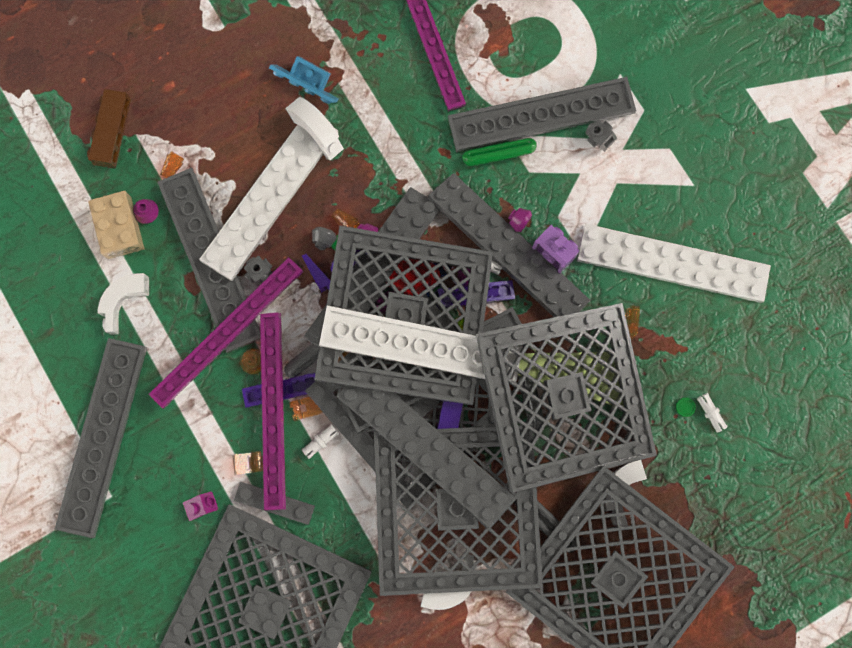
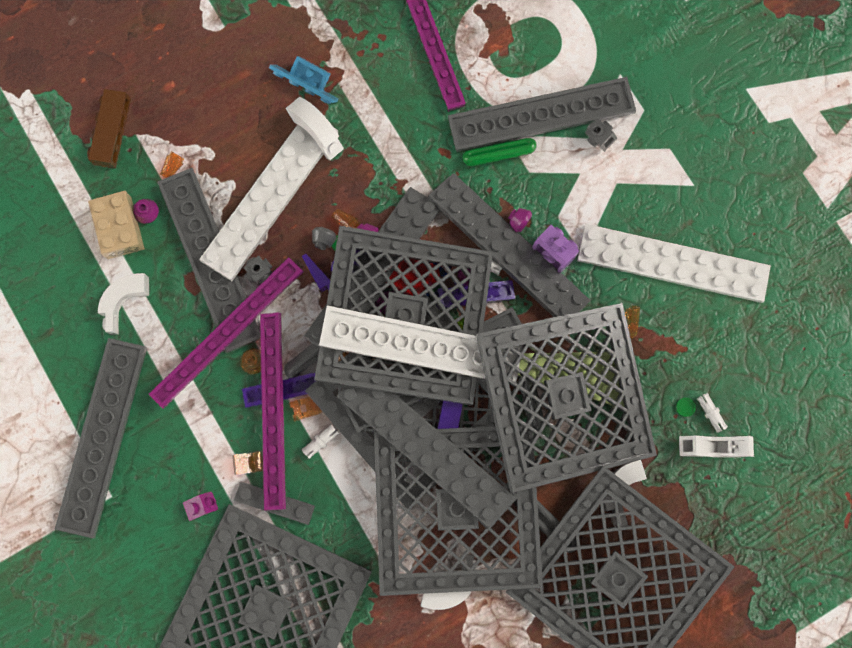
(716, 446): none -> white arch

